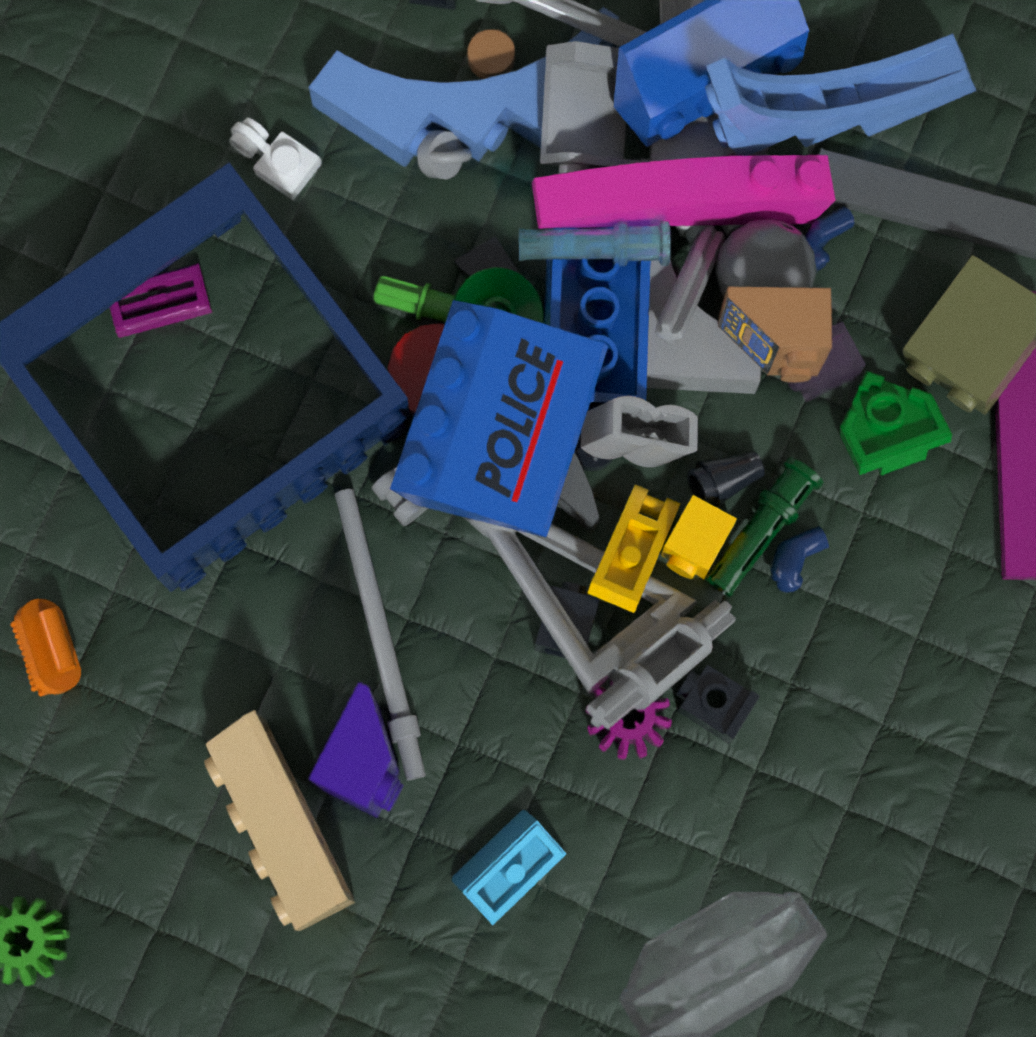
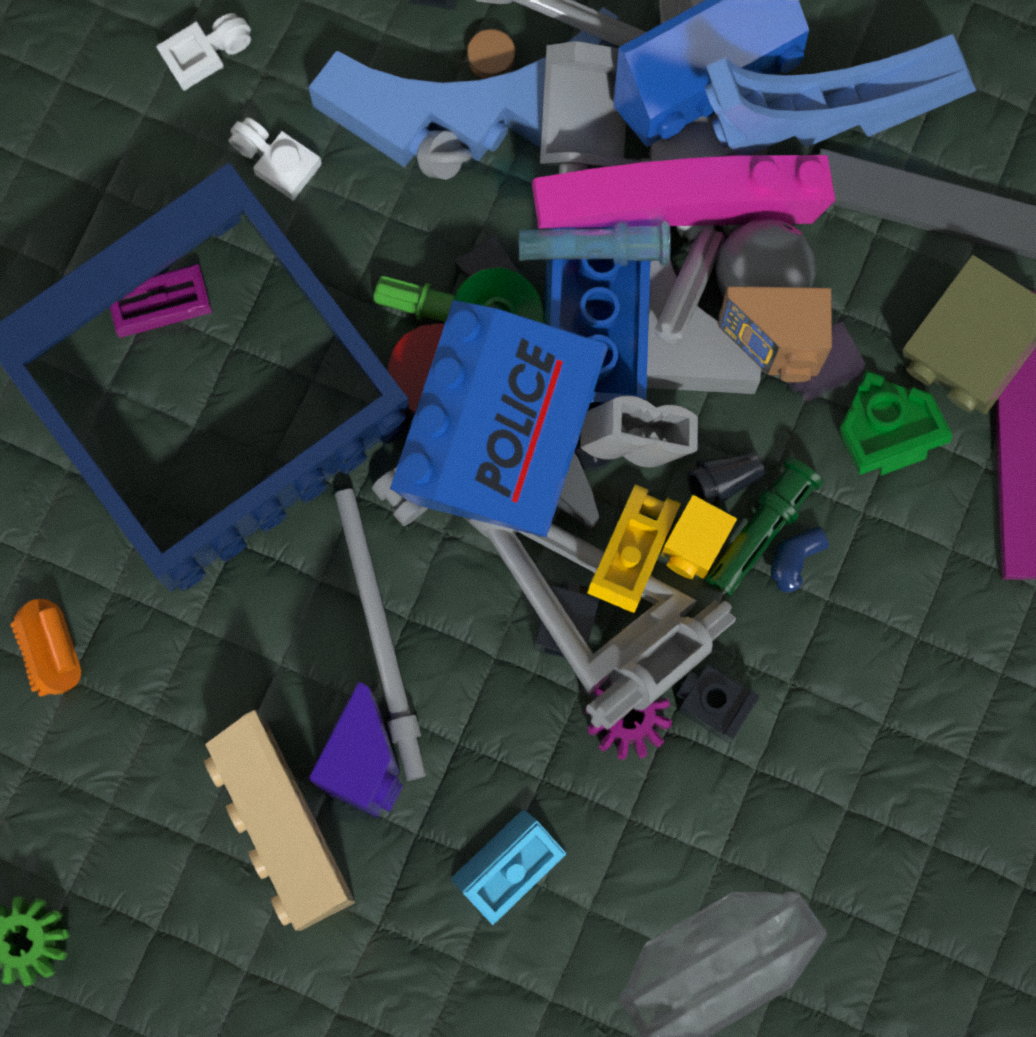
(193, 54): none -> white plate
(826, 229): dark blue arm -> none

